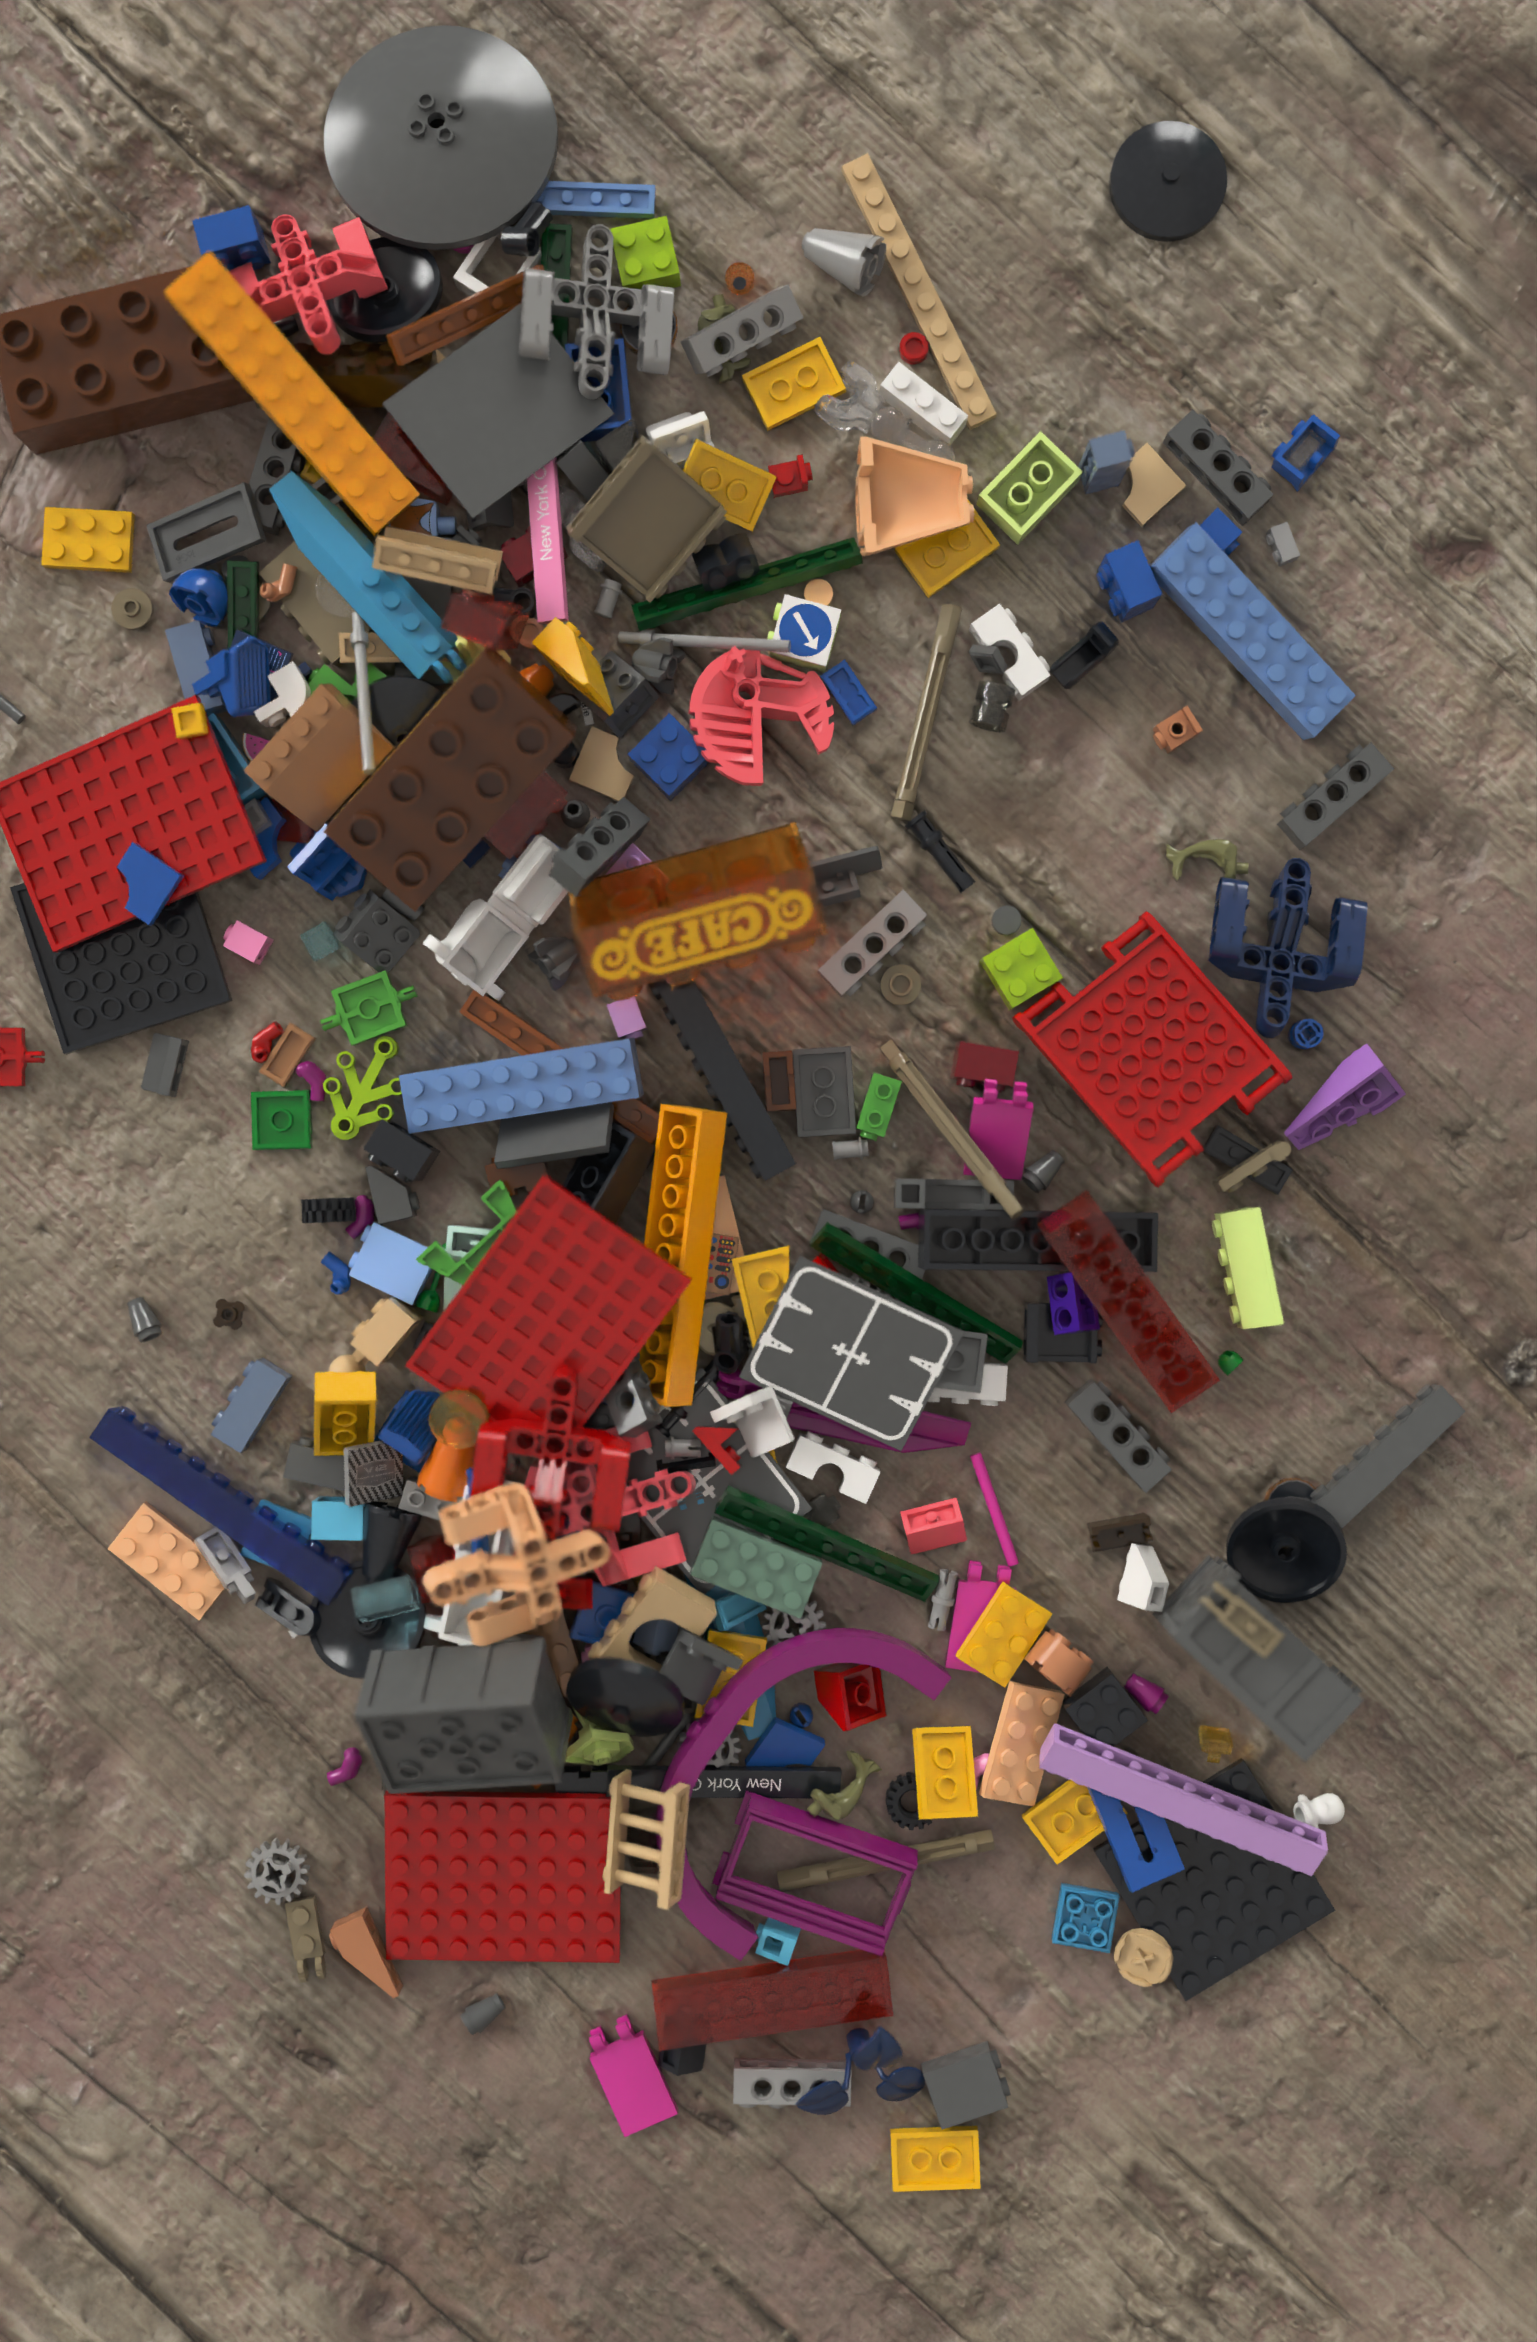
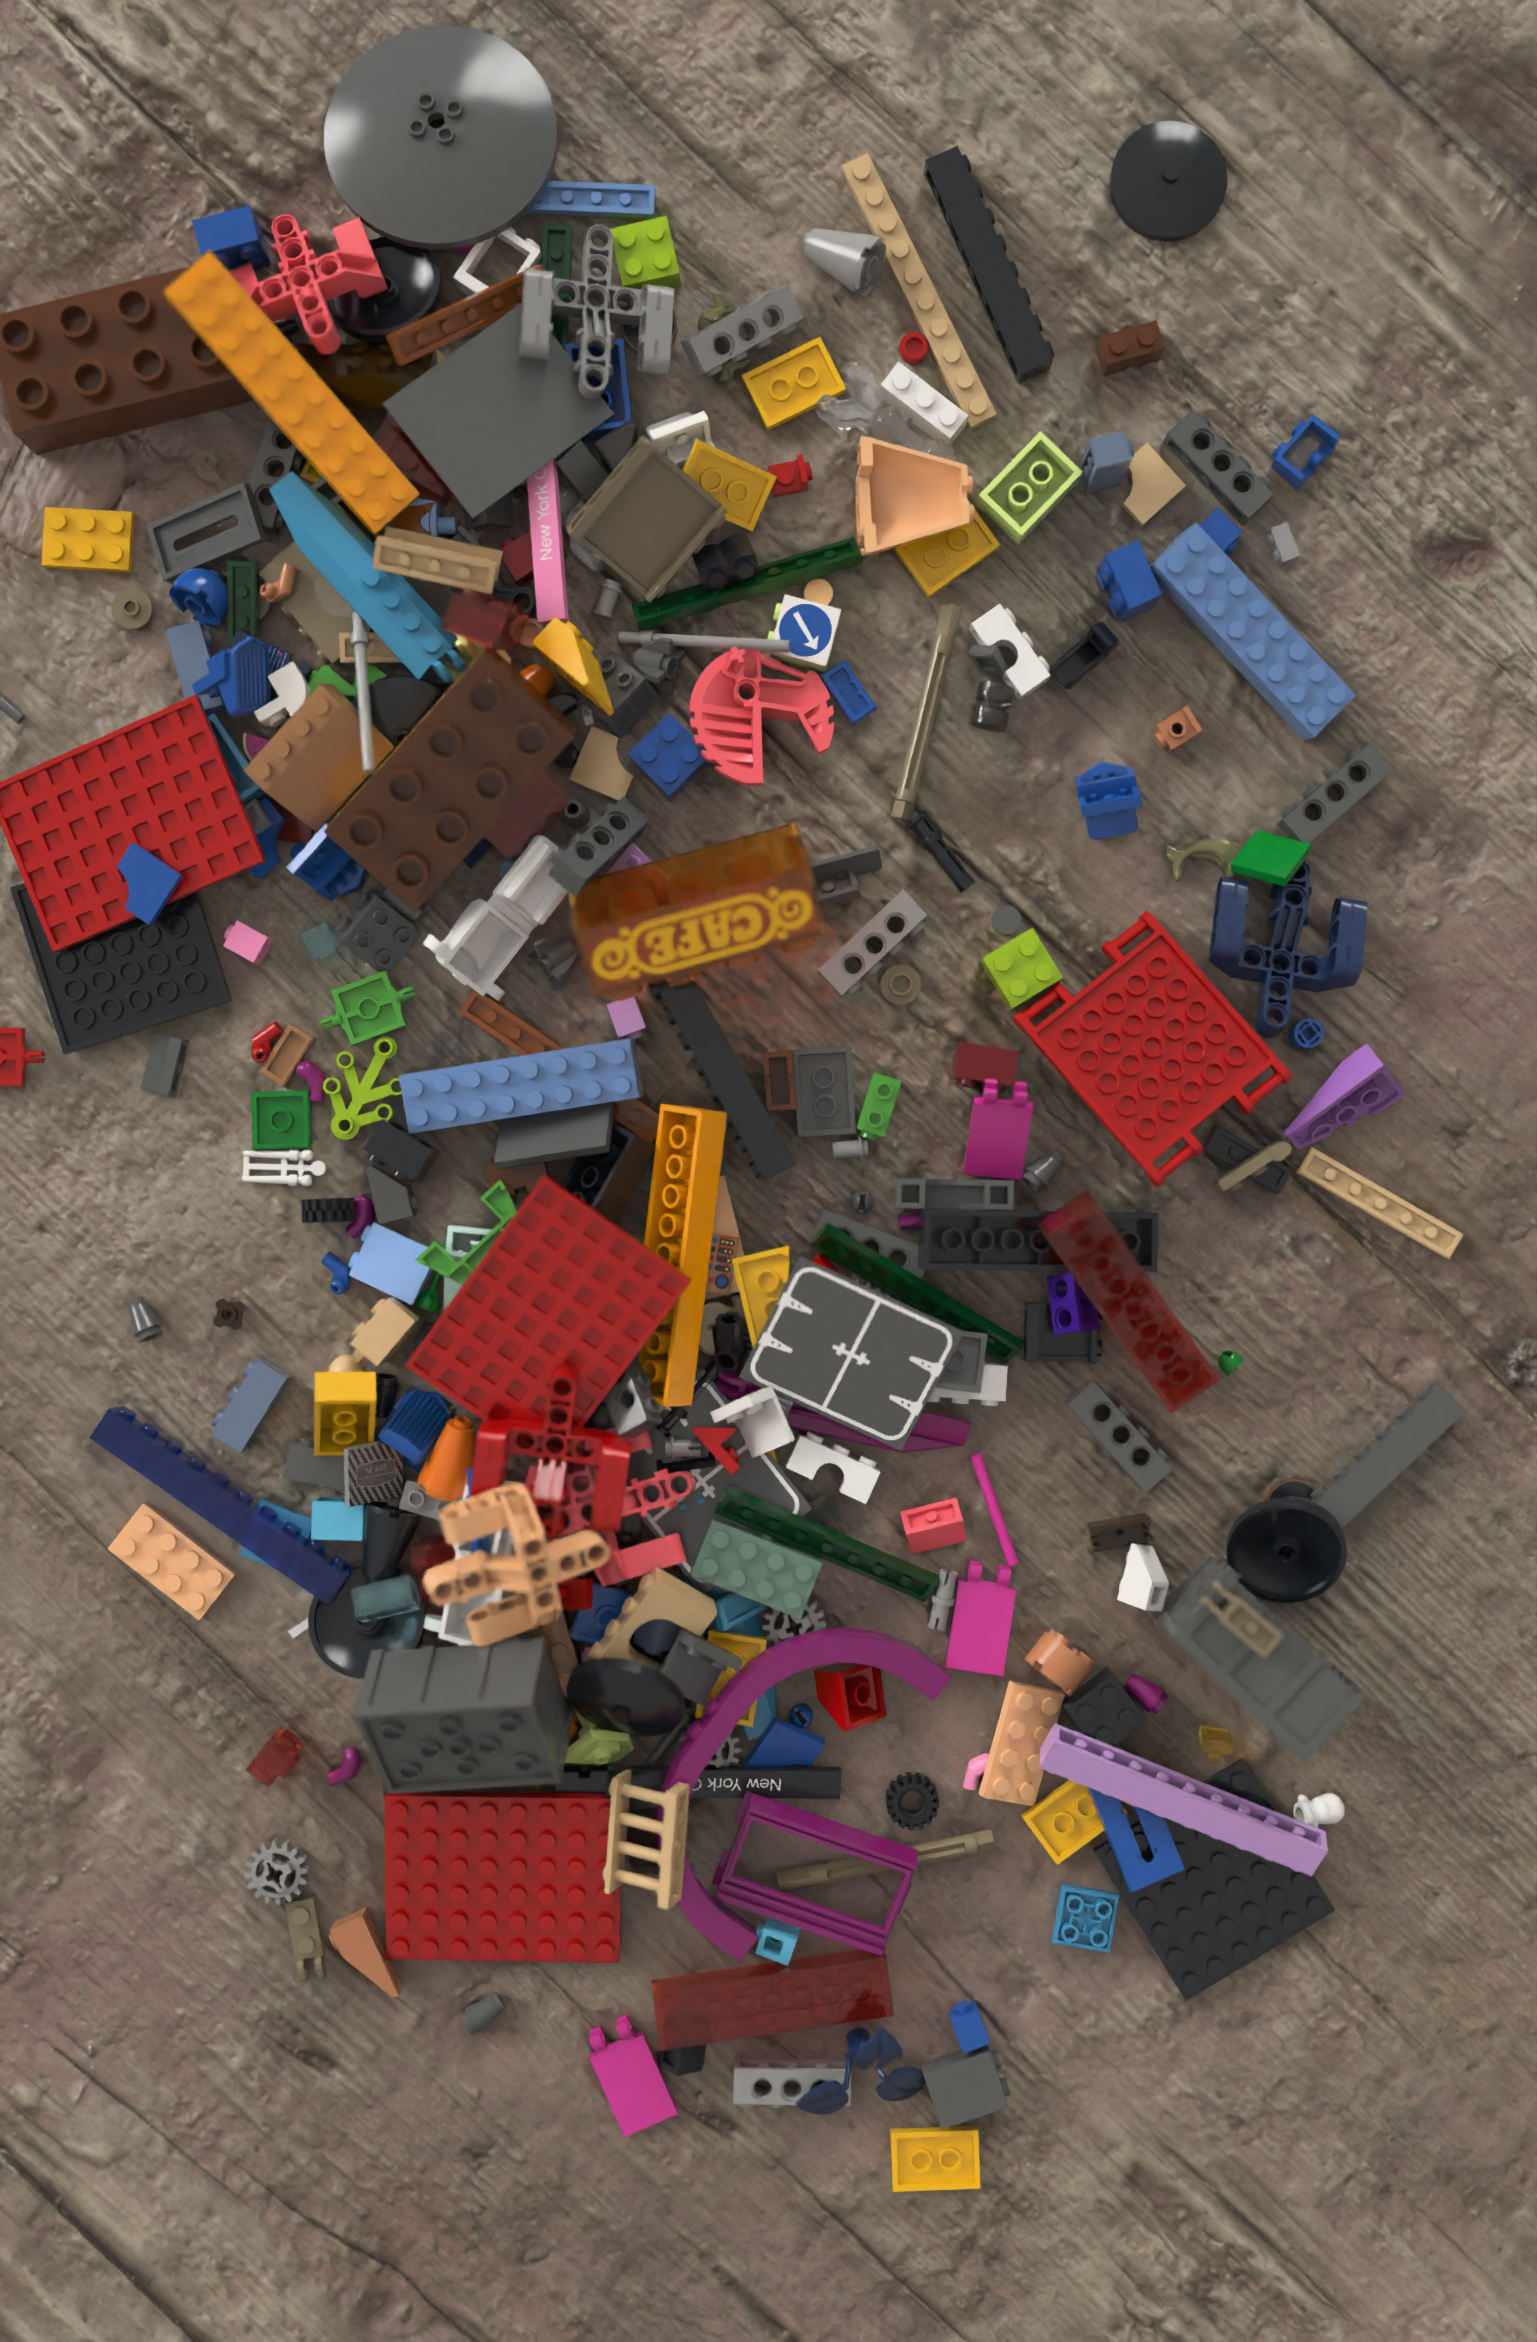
(190, 721): yellow tile -> none
(226, 1563): light grey hinge -> none
(276, 1757): none -> clear red brick
(289, 1608): black plate -> none
(317, 1168): none -> white piece
(385, 1393): none -> black cone
(457, 1418): clear yellow tile -> none
(525, 236): black piece -> none
(739, 278): clear orange tile -> none
(841, 1804): olive animal -> none
(944, 1772): yellow plate -> none
(951, 1128): dark tan piece -> none
(969, 2026): none -> blue brick
(988, 264): none -> black brick
(1003, 1634): yellow plate -> none
(1108, 799): none -> blue piece
(1129, 348): none -> reddish brown brick
(1143, 1957): tan tile -> none
(1248, 1268): yellowish green slope -> none
(1270, 858): none -> green tile
(1379, 1203): none -> tan tile

